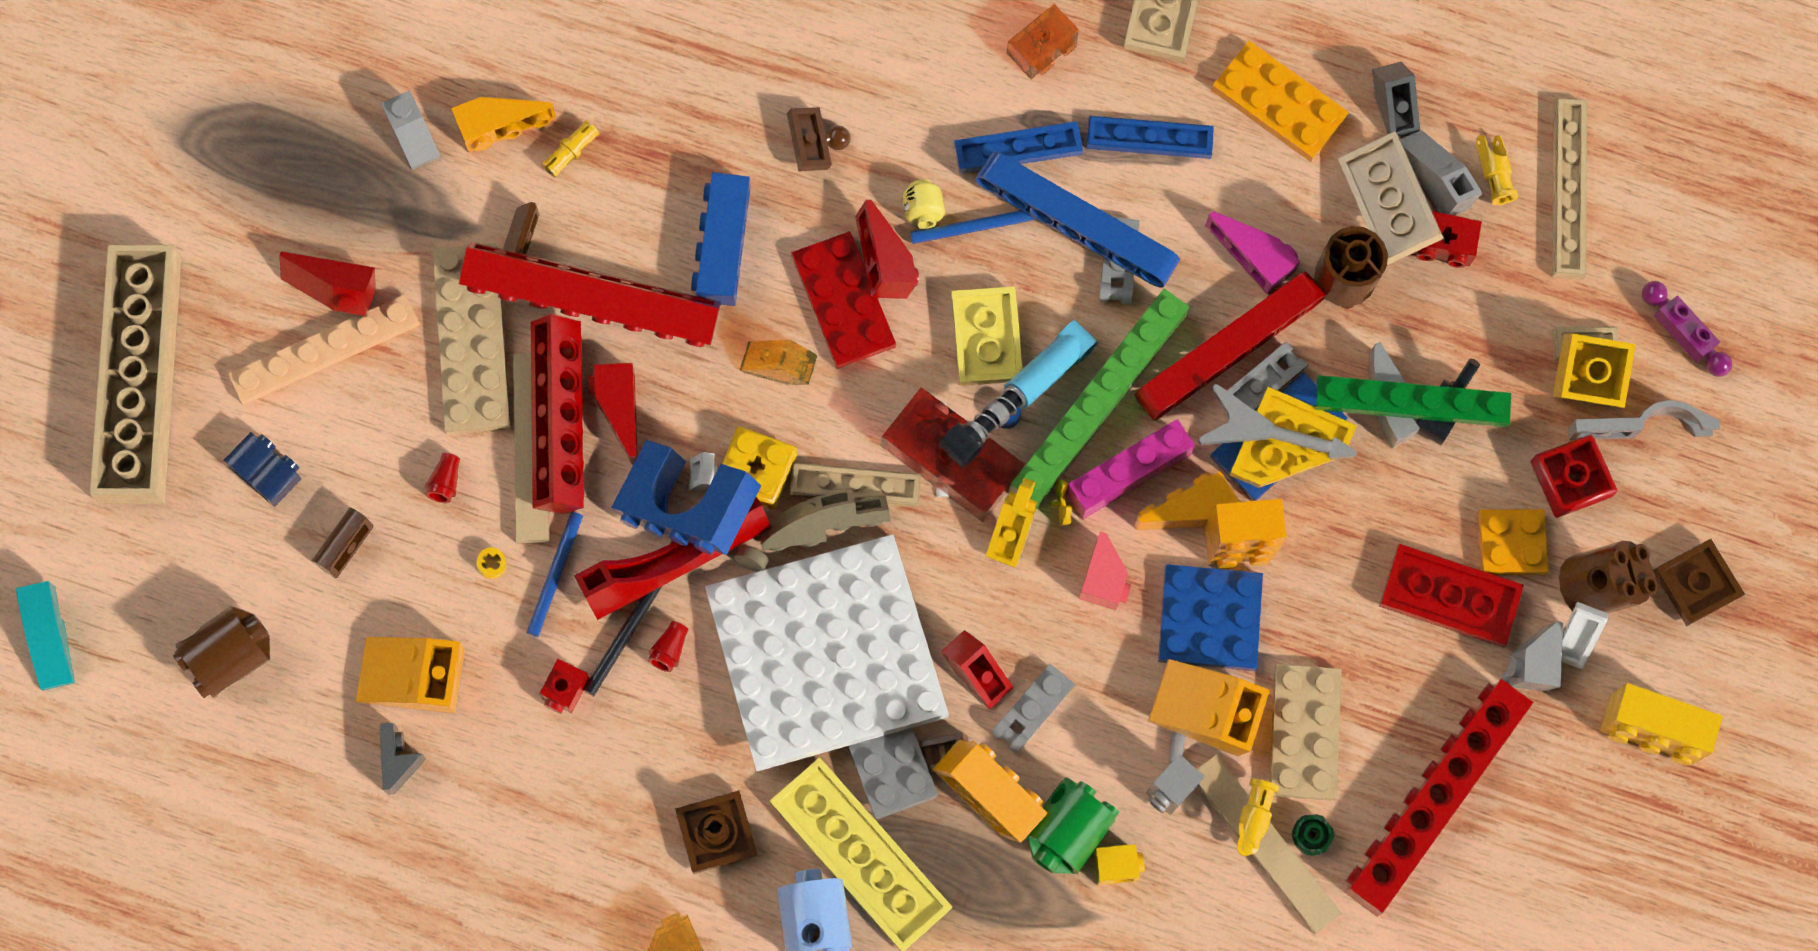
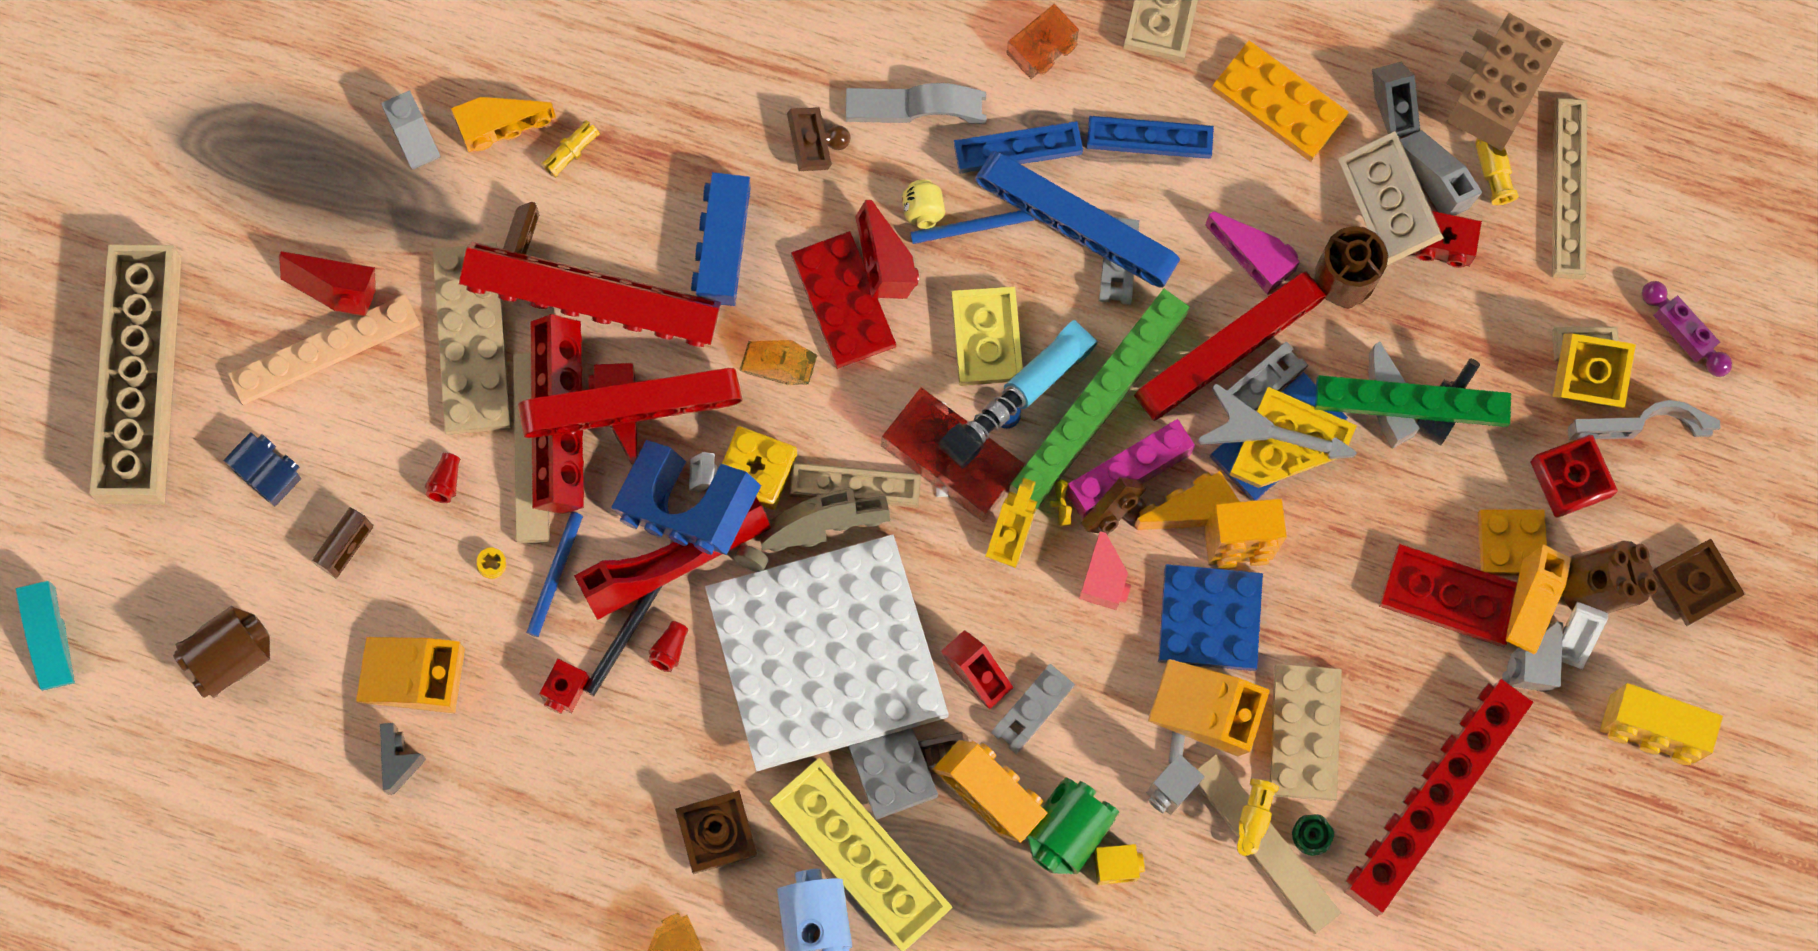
(629, 402): none -> red beam
(912, 103): none -> light grey piece
(1118, 502): none -> reddish brown plate
(1502, 80): none -> medium nougat piece
(1536, 596): none -> light orange slope

